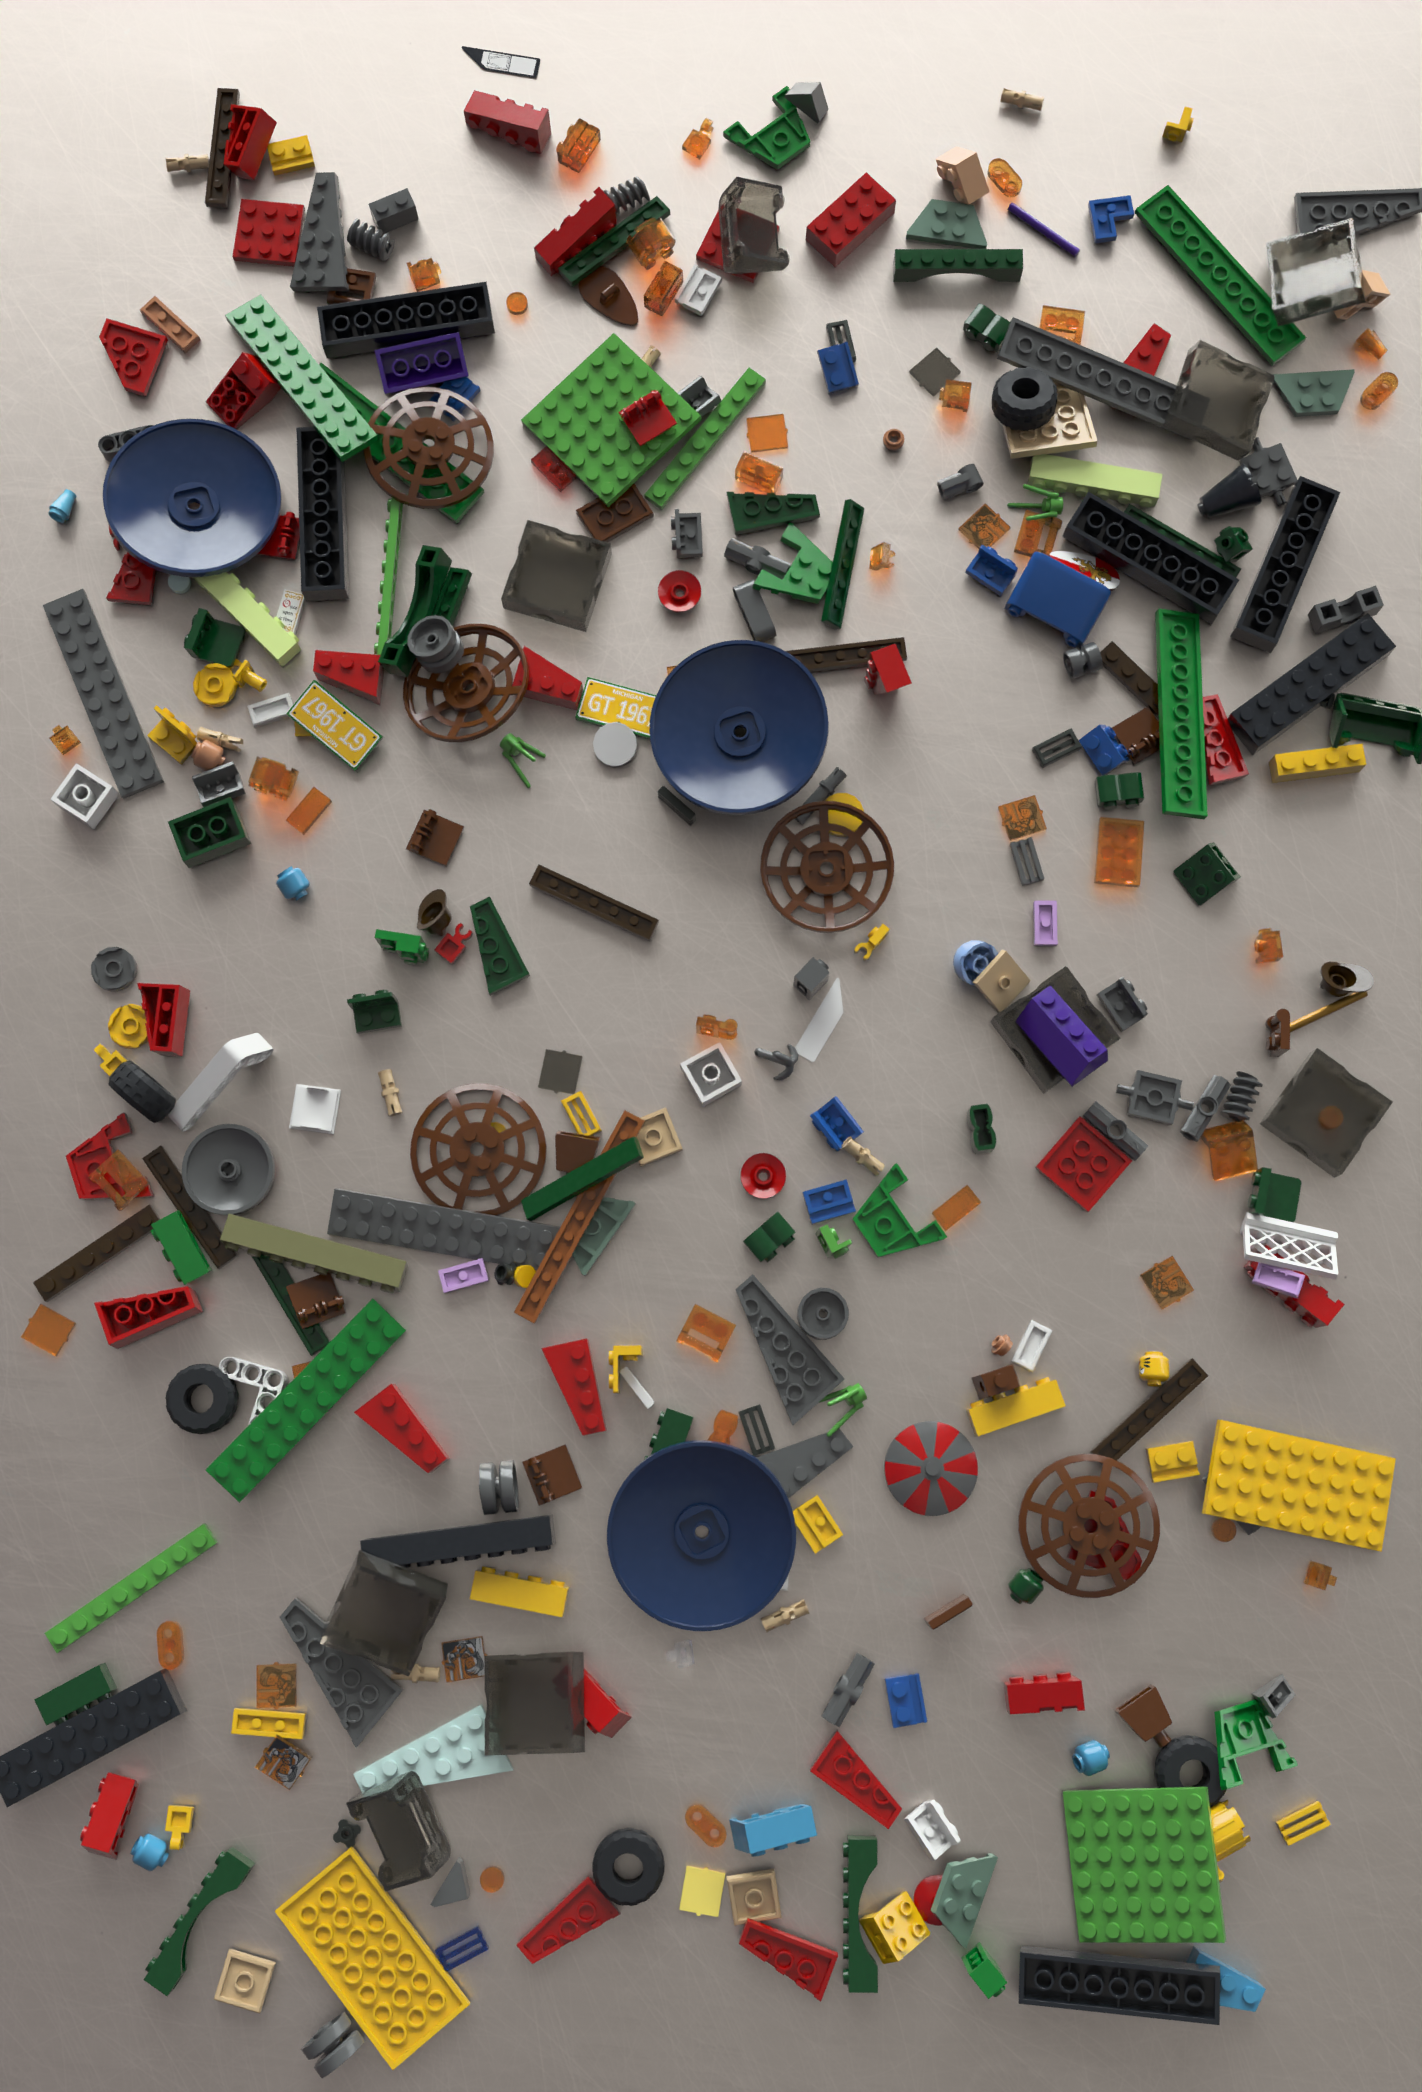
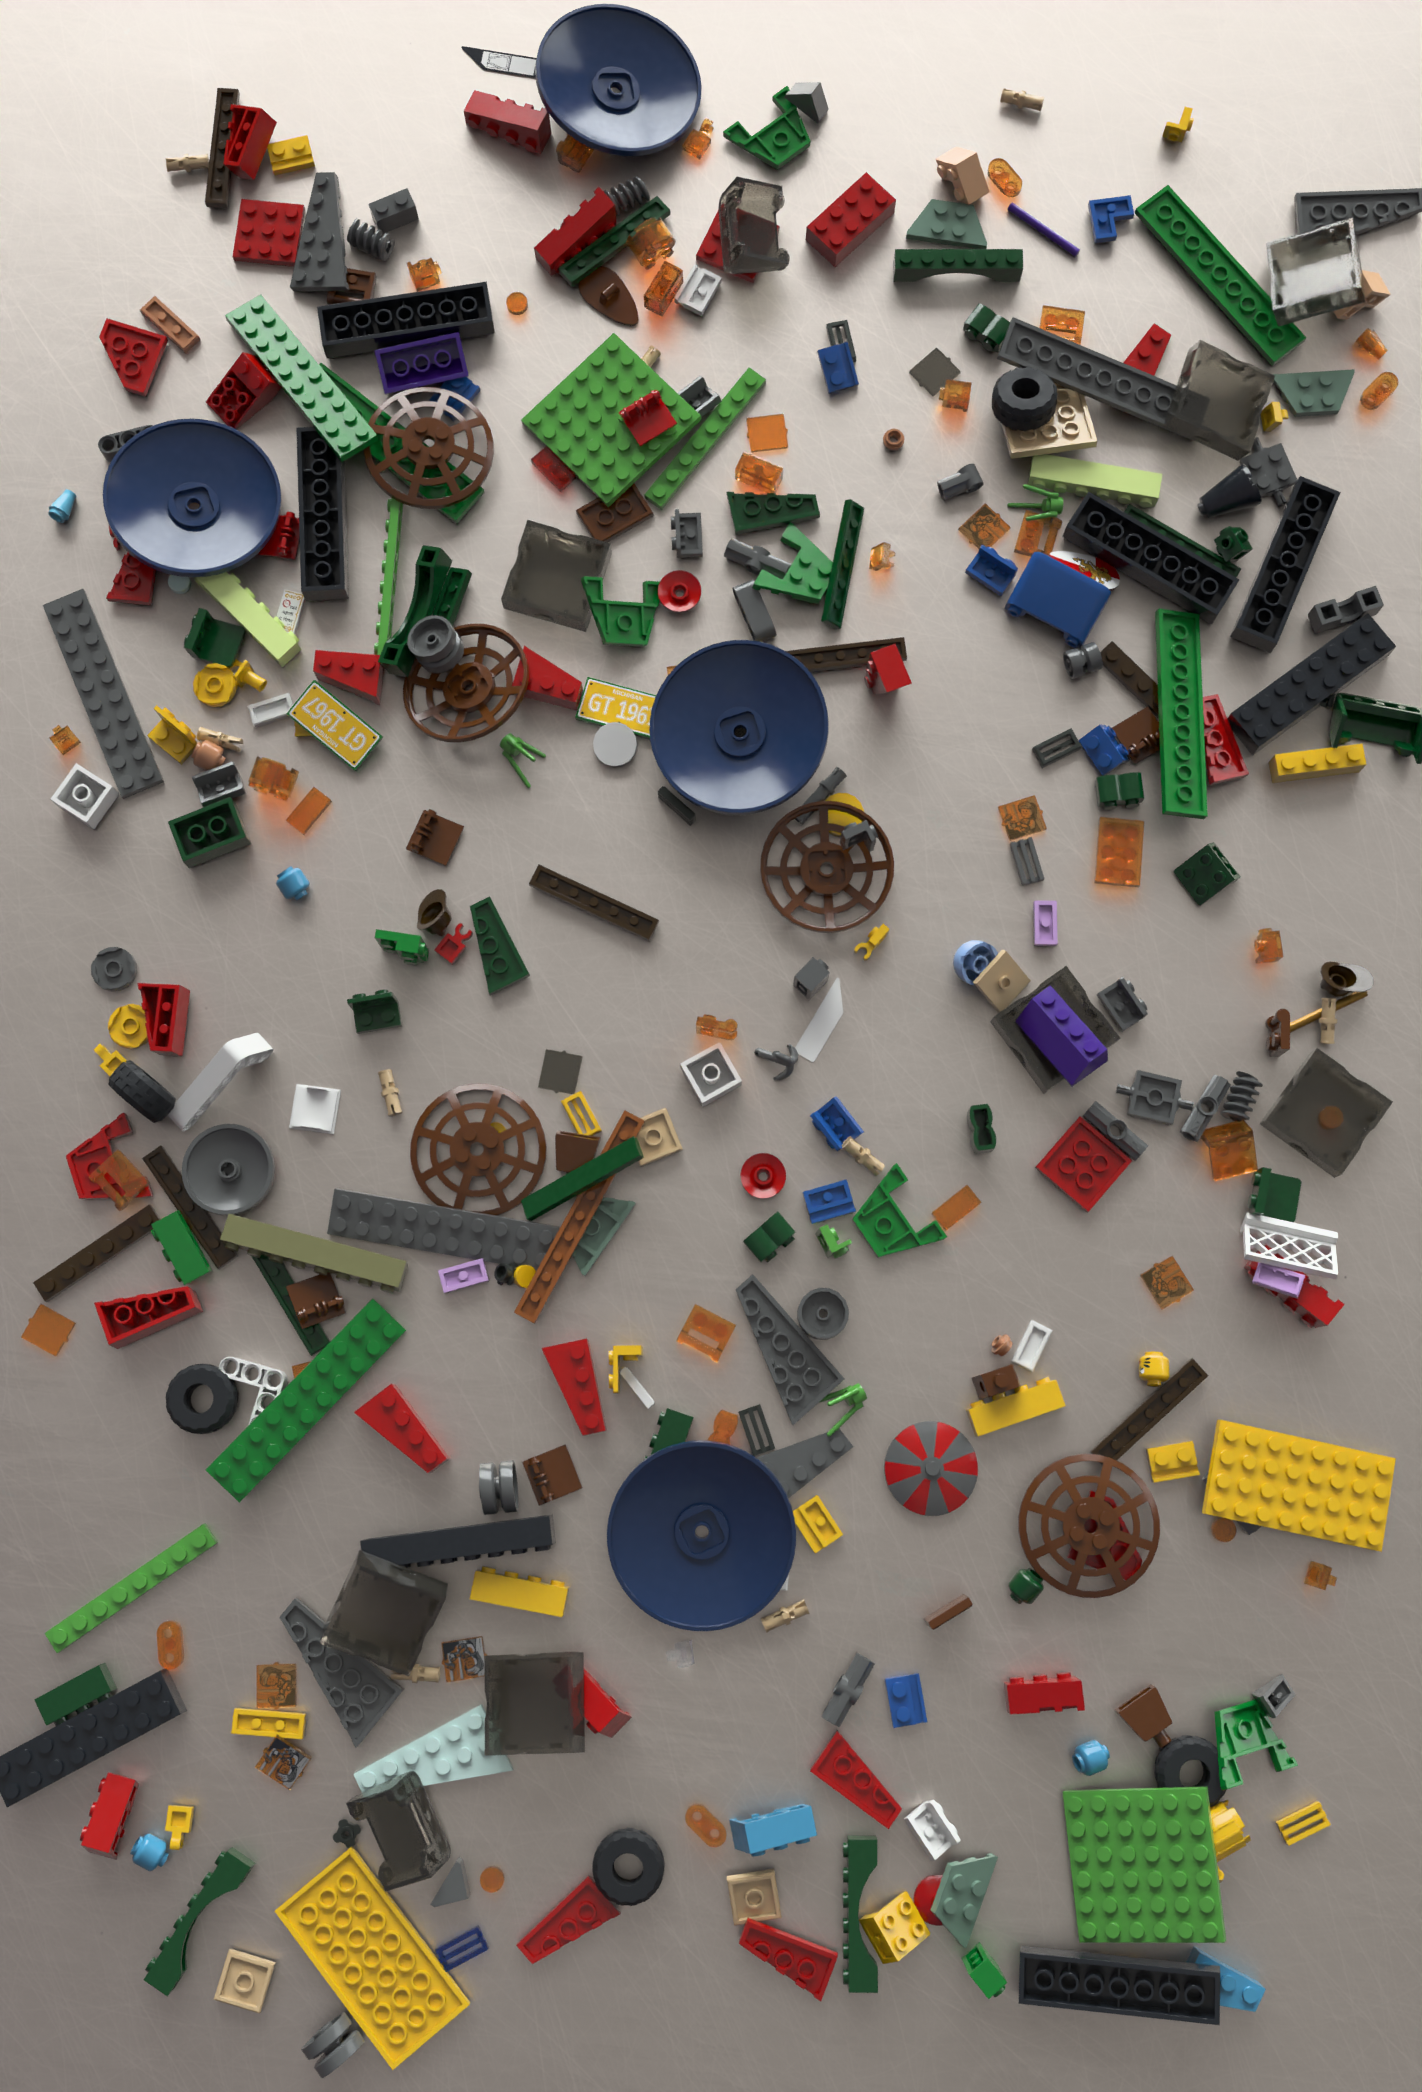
(622, 621): none -> green wing
(623, 50): none -> dark blue dish
(702, 1891): light yellow piece -> none
(857, 833): none -> dark grey bracket
(1273, 416): none -> yellow tile
(1328, 1020): none -> tan pin

